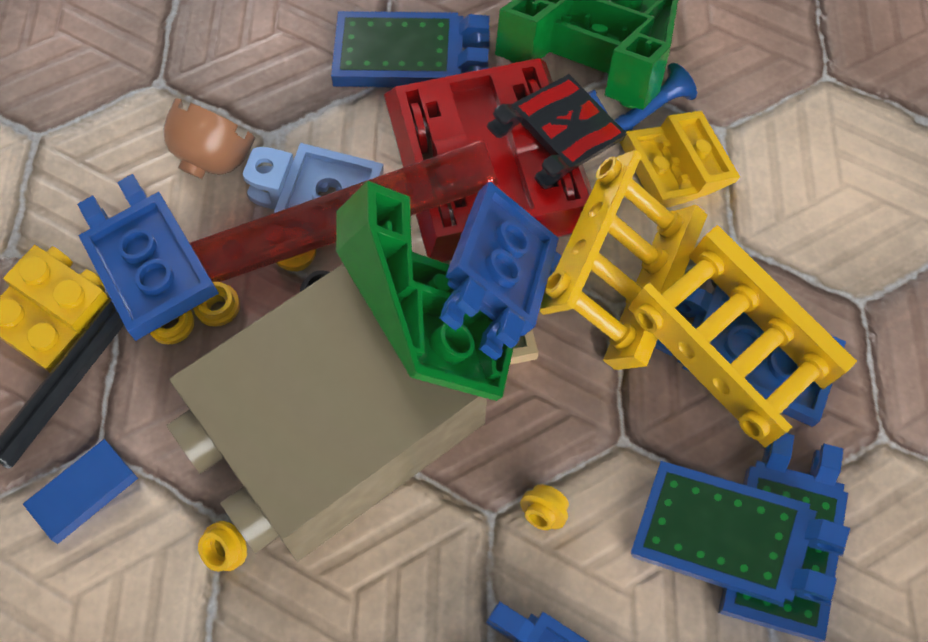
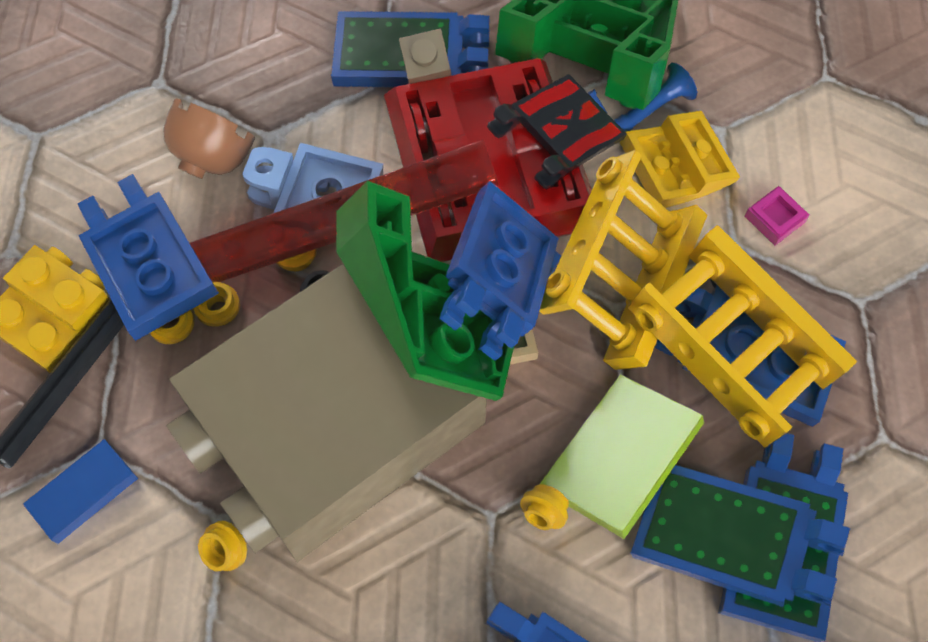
(425, 56): none -> dark tan brick
(623, 454): none -> tile
(776, 215): none -> dark pink tile

